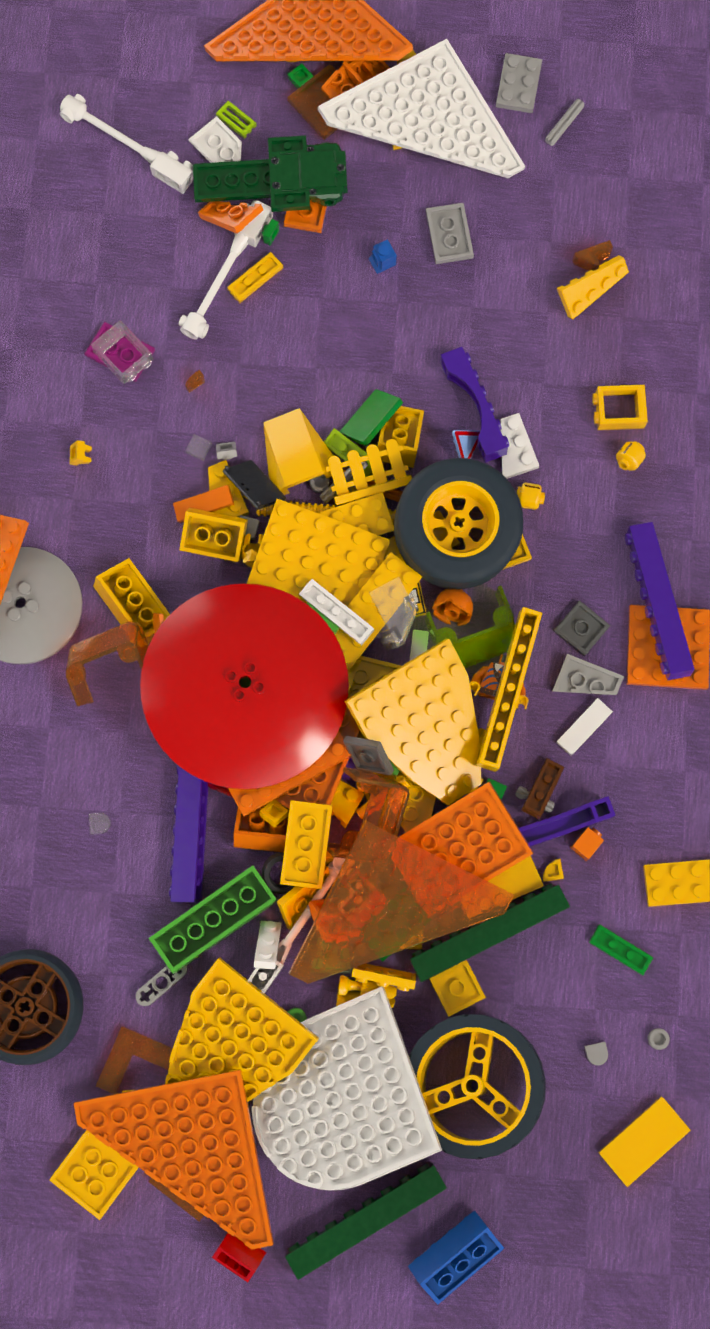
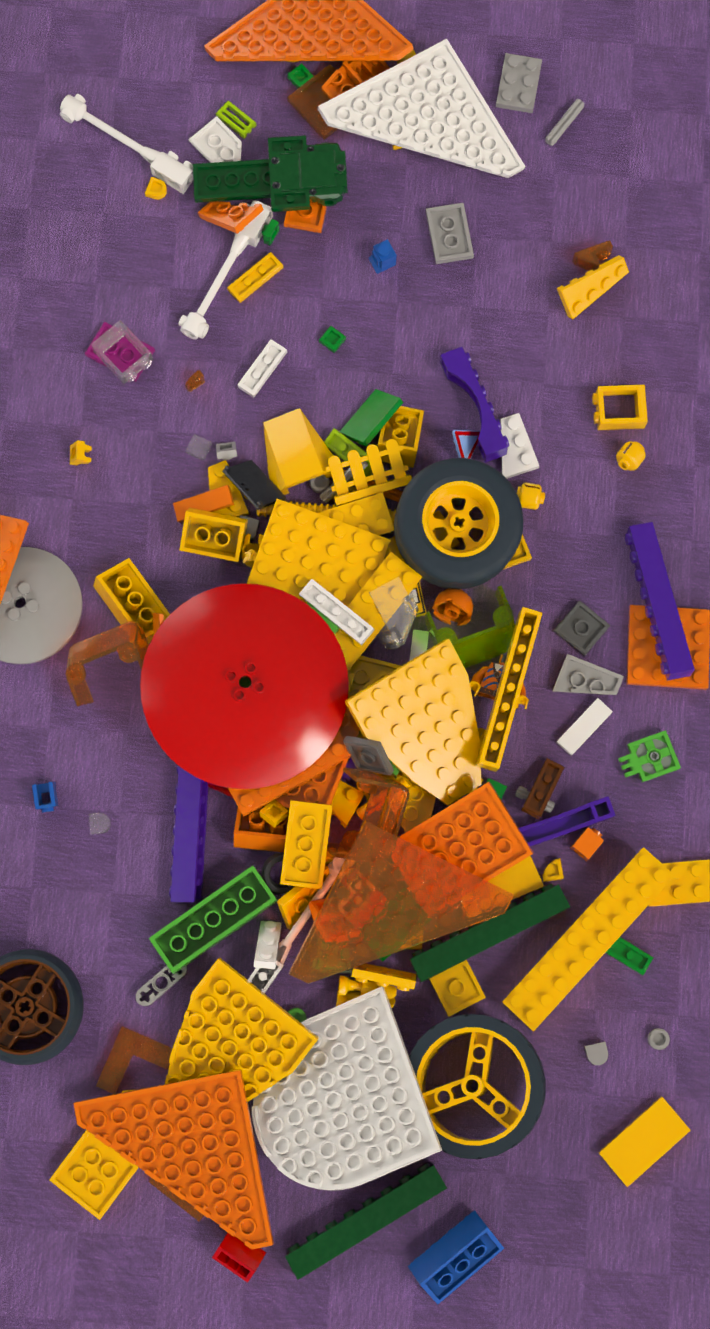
(38, 789): none -> blue window
(156, 189): none -> yellow tile
(262, 368): none -> white plate
(332, 339): none -> green tile
(588, 939): none -> yellow brick
(650, 757): none -> bright green piece

